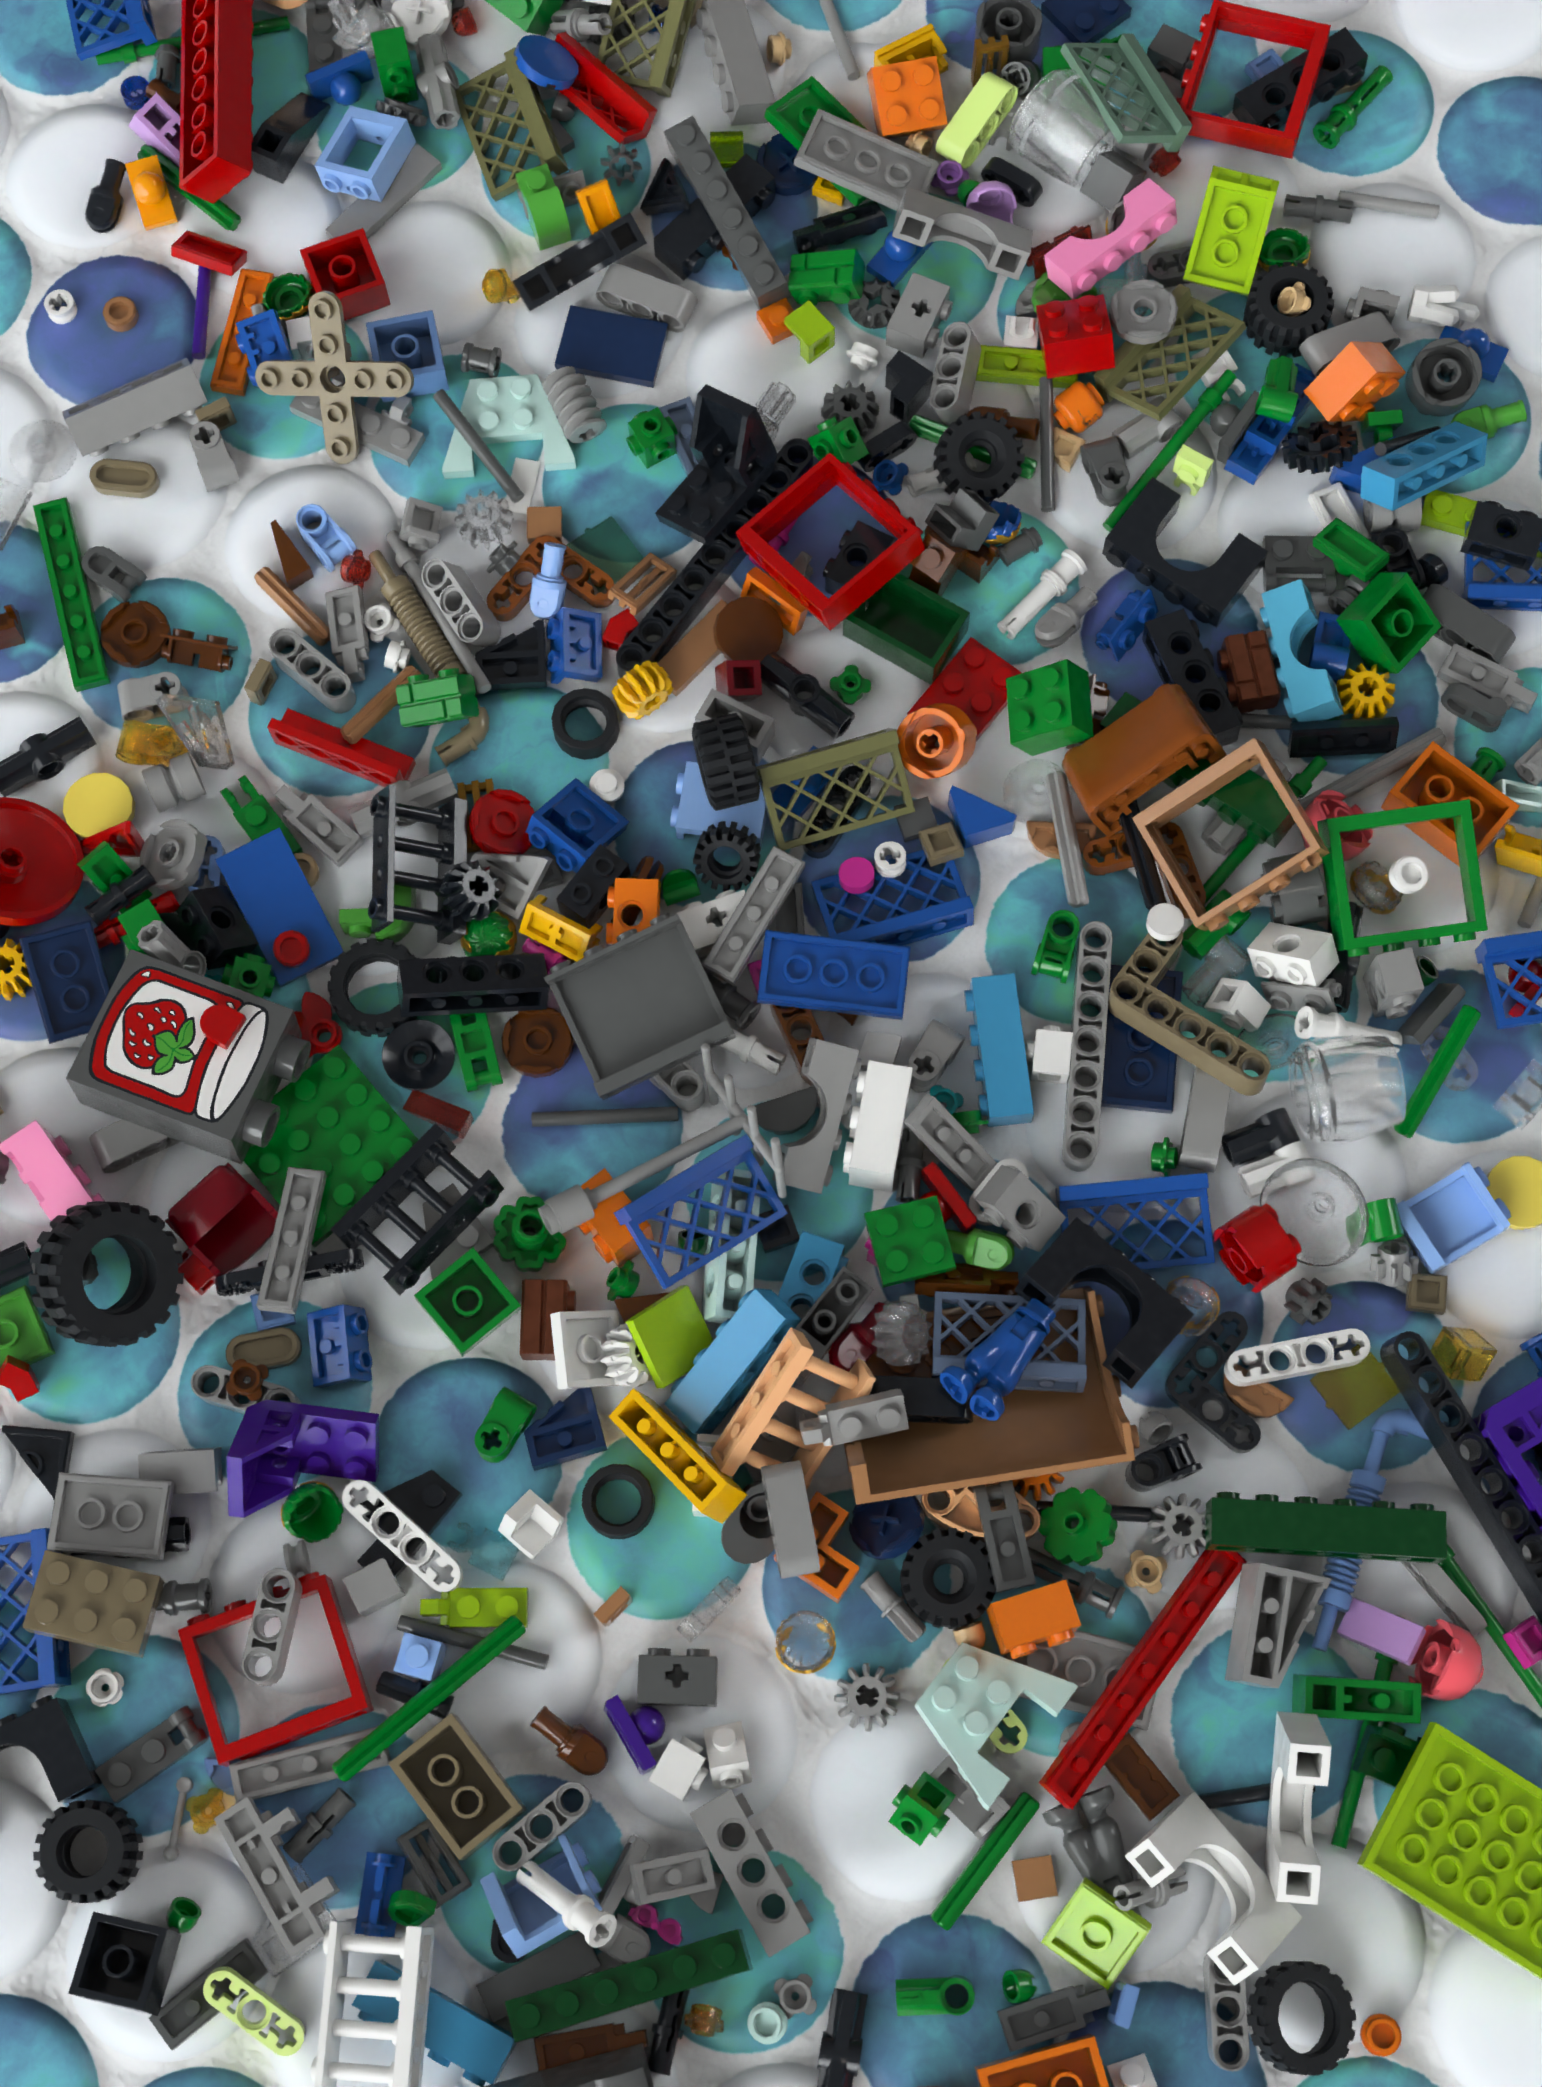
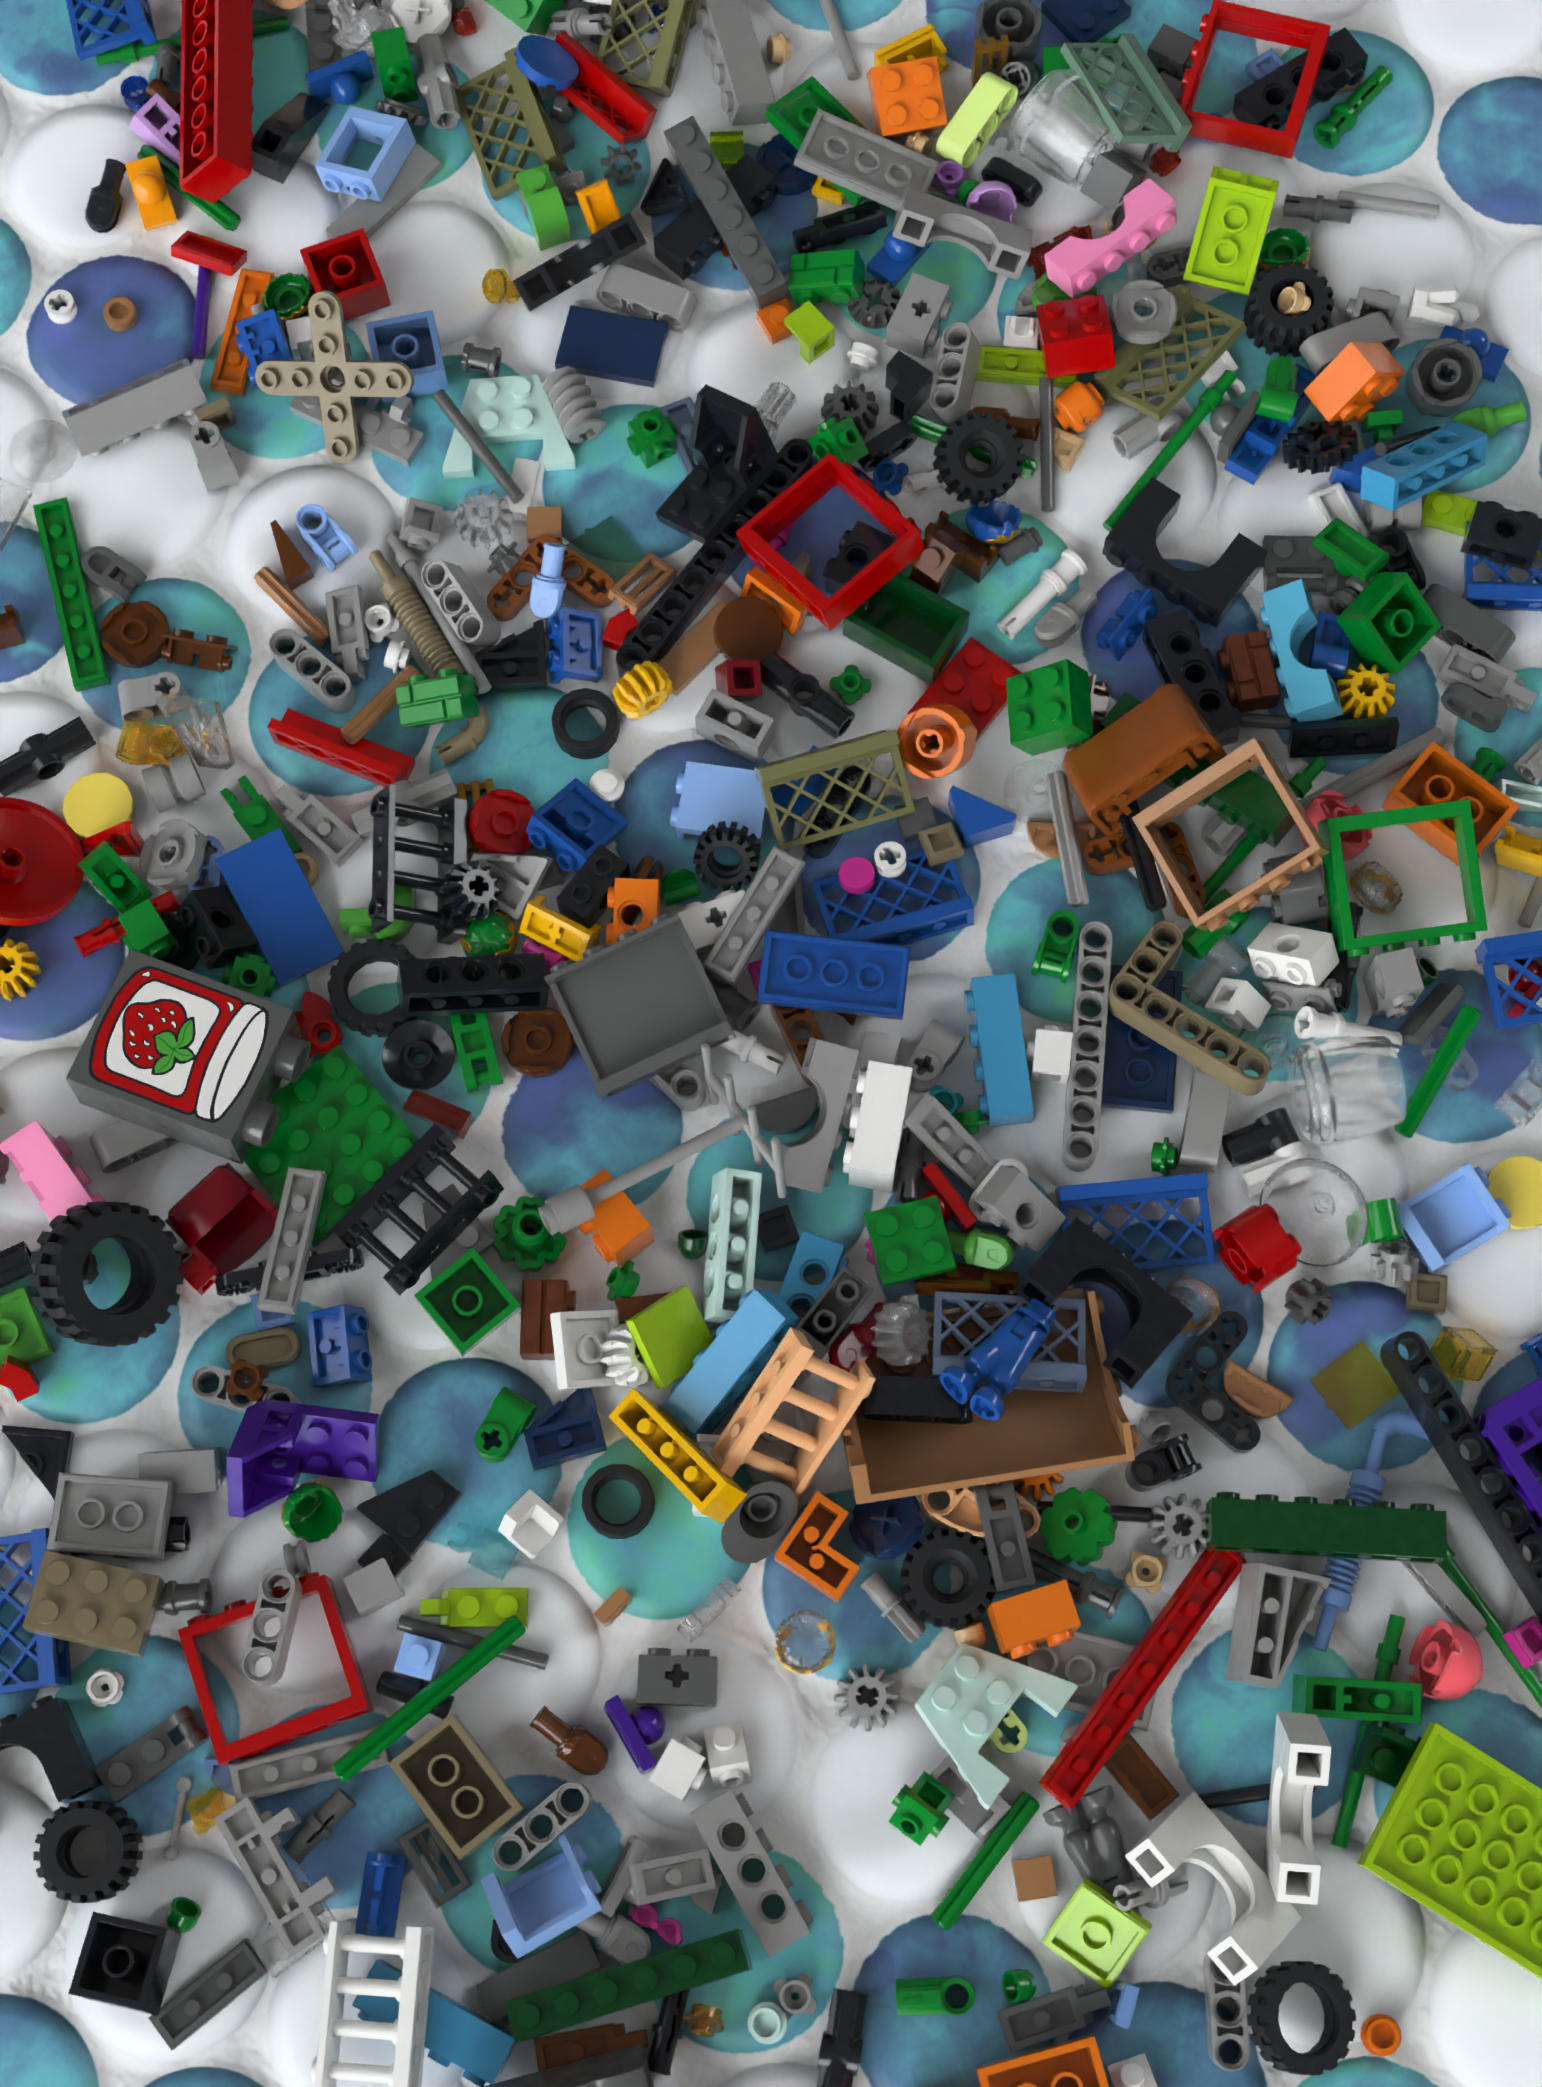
(66, 978): dark blue tile -> none
(120, 895): black pin -> none
(124, 478): dark tan tile -> none
(164, 945): light grey piece -> none
(221, 1024): red tile -> none
(260, 682): dark tan tile -> none
(284, 2020): yellowish green beam -> none
(291, 949): red tile -> none
(355, 568): clear red plate -> none
(399, 1539): white beam -> none
(410, 1907): green tile -> none
(576, 1910): white pin -> none
(605, 1116): dark grey bar -> none
(684, 1184): blue fence -> none
(726, 761): black tyre -> none
(790, 1519): light grey beam -> none
(856, 1419): light grey hinge -> none
(964, 521): dark grey piece -> none
(1106, 470): dark grey piece -> none
(1164, 922): white tile -> none
(1191, 469): yellowish green plate -> none
(1298, 1361): white beam -> none
(1381, 1631): lavender tile -> none
(1408, 874): white tile -> none
(1434, 569): black tile -> none

